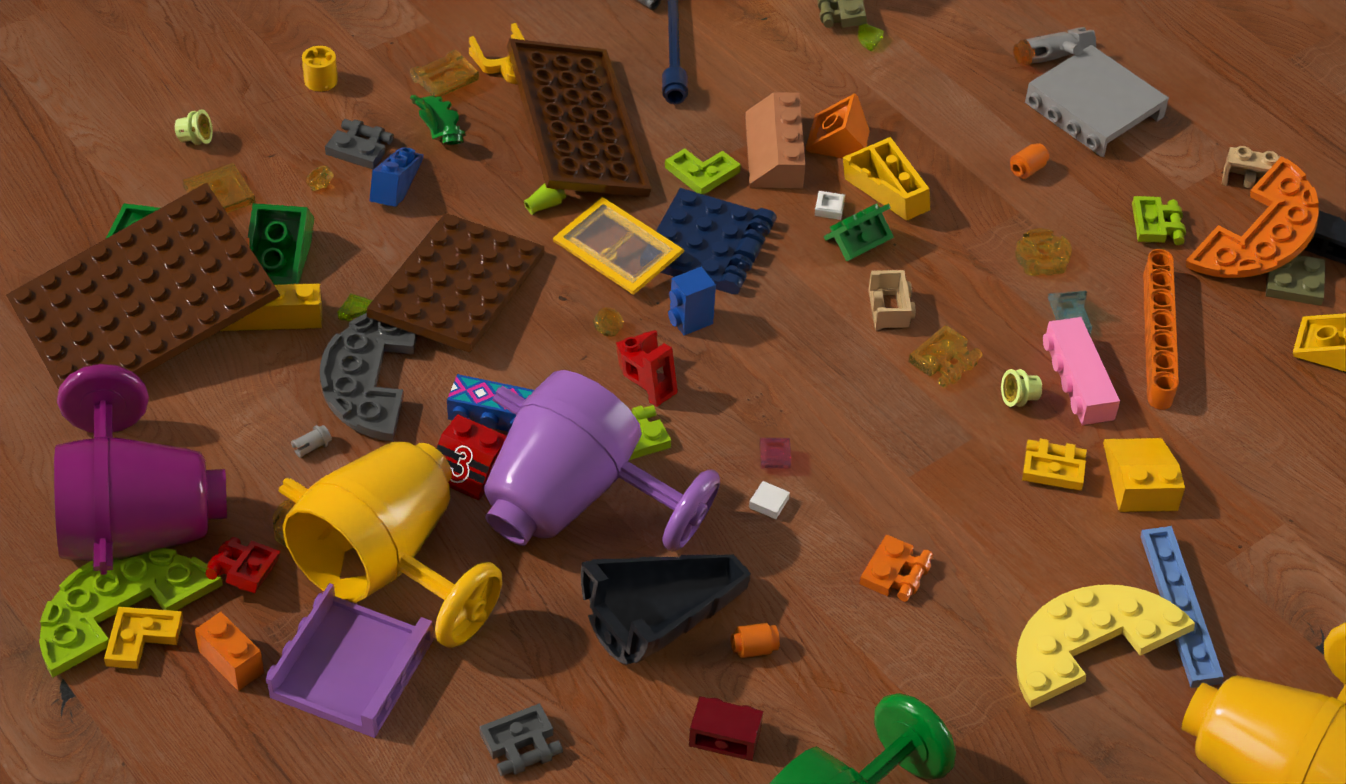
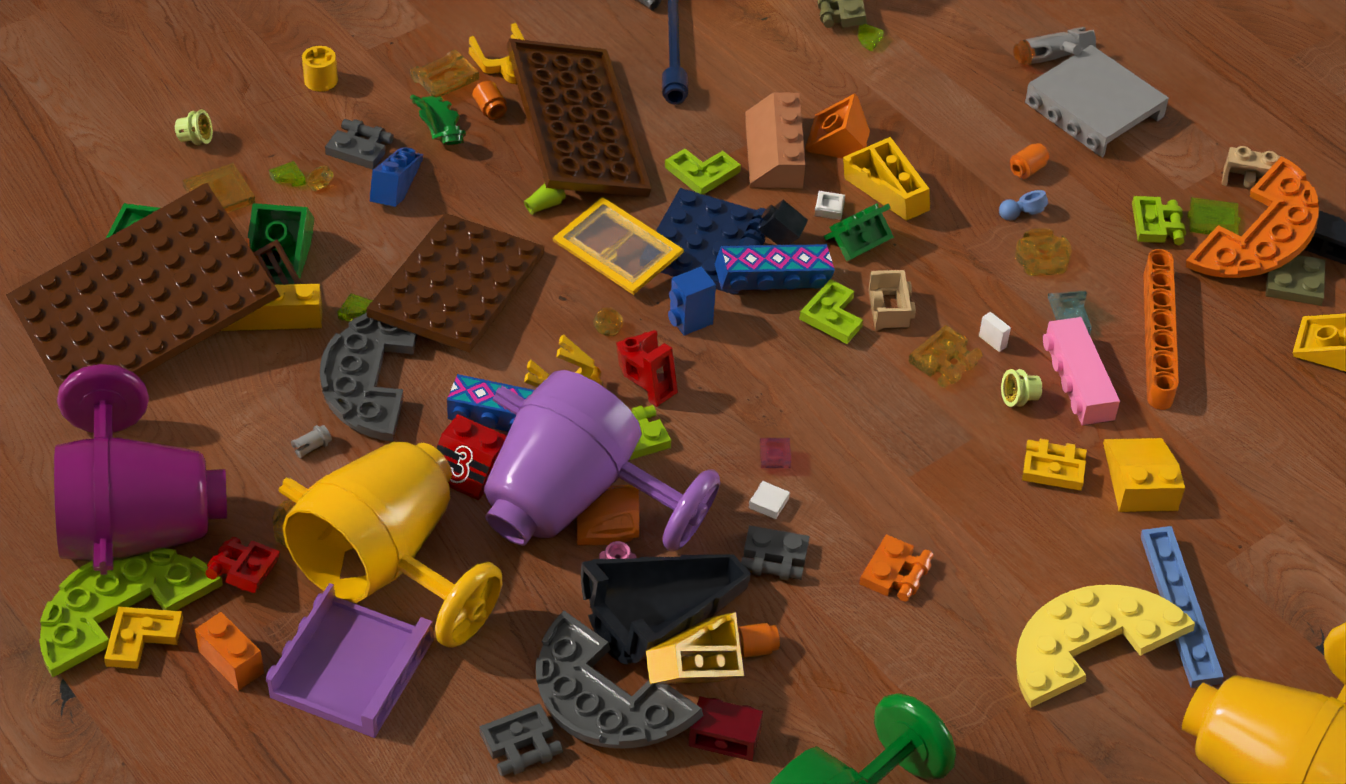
(267, 249): none -> reddish brown tile
(288, 174): none -> clear neon green tile
(490, 99): none -> orange brick
(572, 355): none -> yellow piece
(594, 706): none -> dark grey plate
(610, 517): none -> orange slope
(617, 550): none -> bright pink plate
(698, 654): none -> yellow wedge
(773, 267): none -> blue brick
(777, 547): none -> dark grey plate
(782, 223): none -> black brick
(827, 312): none -> lime plate
(994, 331): none -> white tile
(1030, 202): none -> medium blue plate
(1208, 214): none -> clear neon green piece

